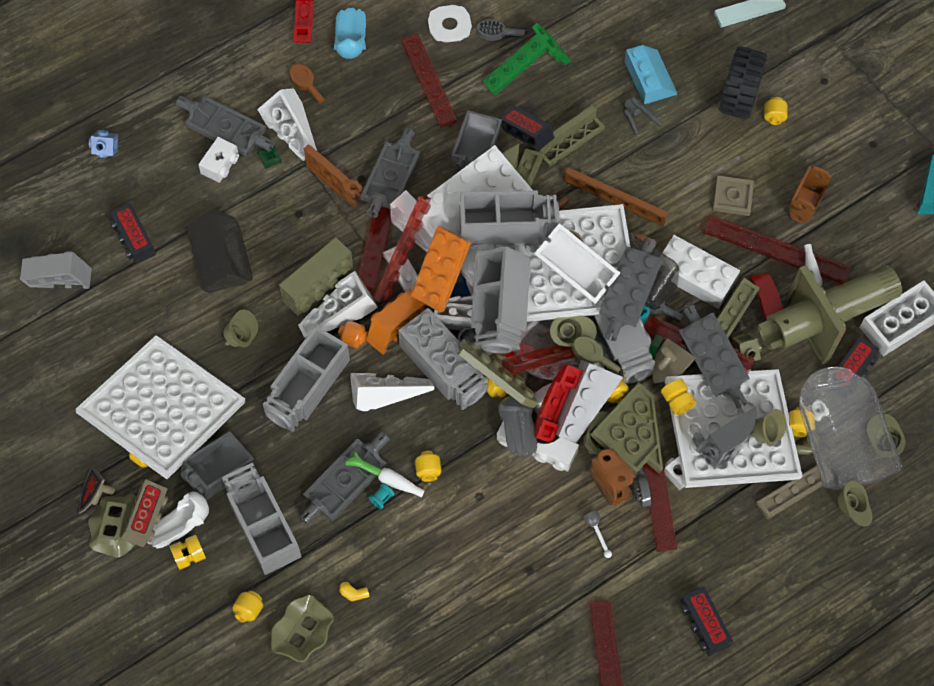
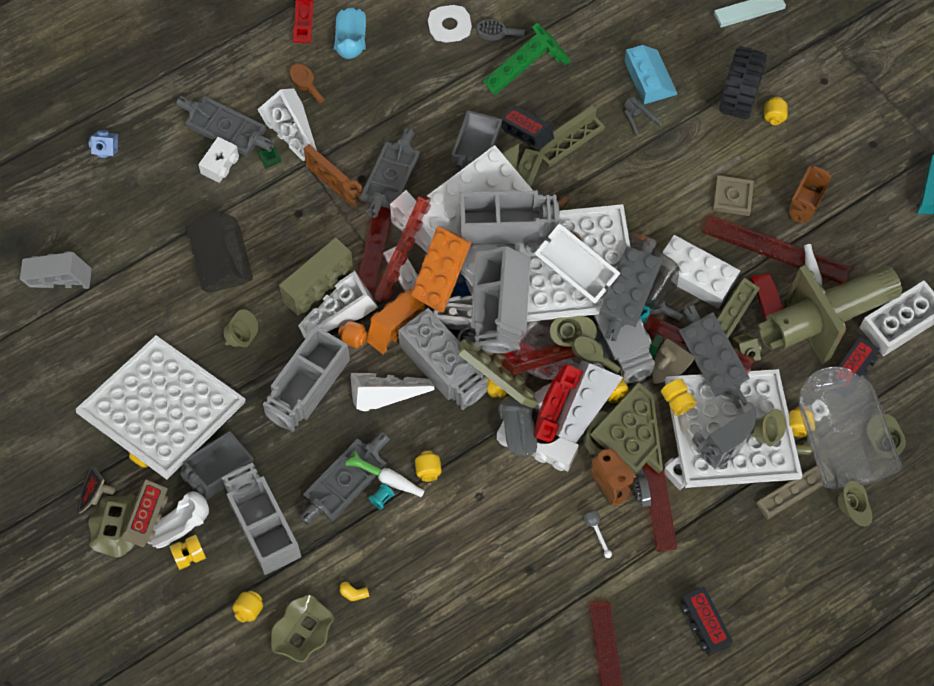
(131, 233): black brick -> none
(429, 81): clear red plate -> none
(615, 196): dark orange tile -> none

